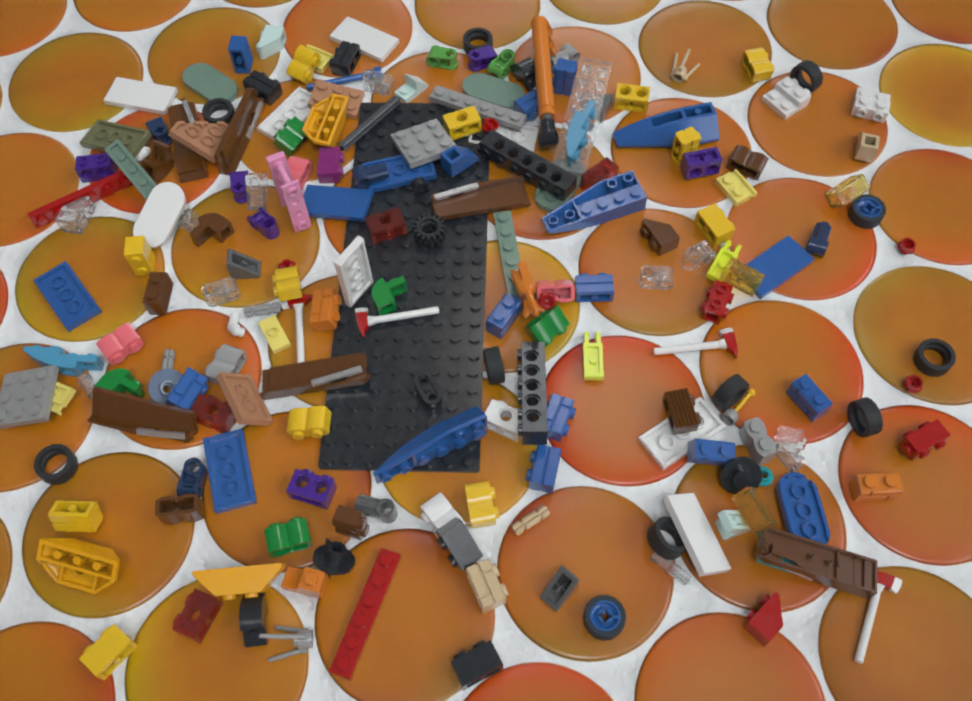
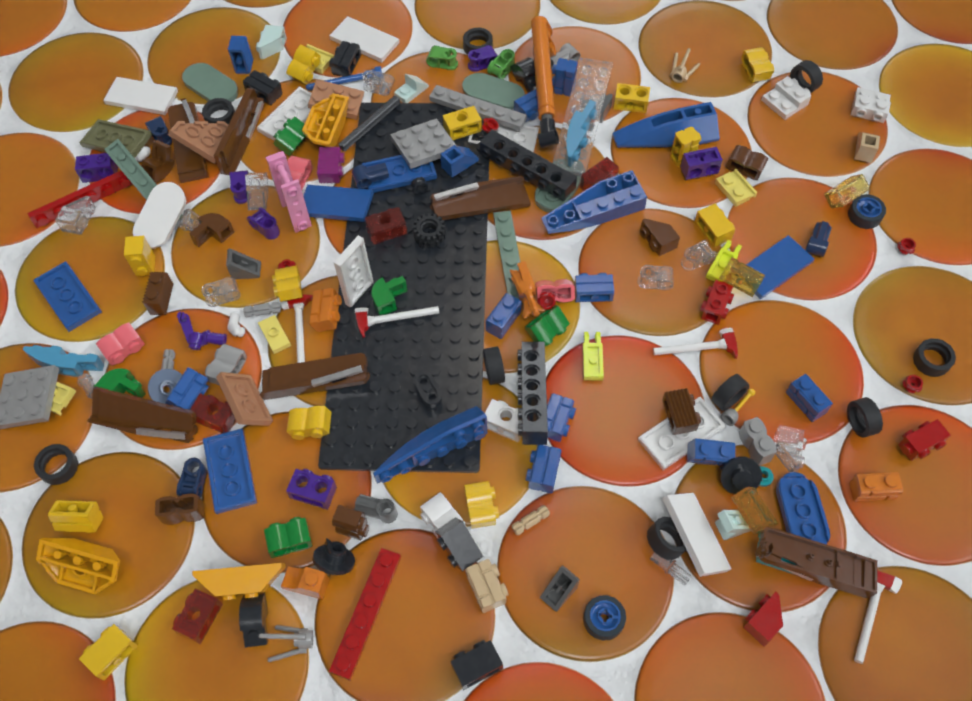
(196, 339): none -> dark purple pin

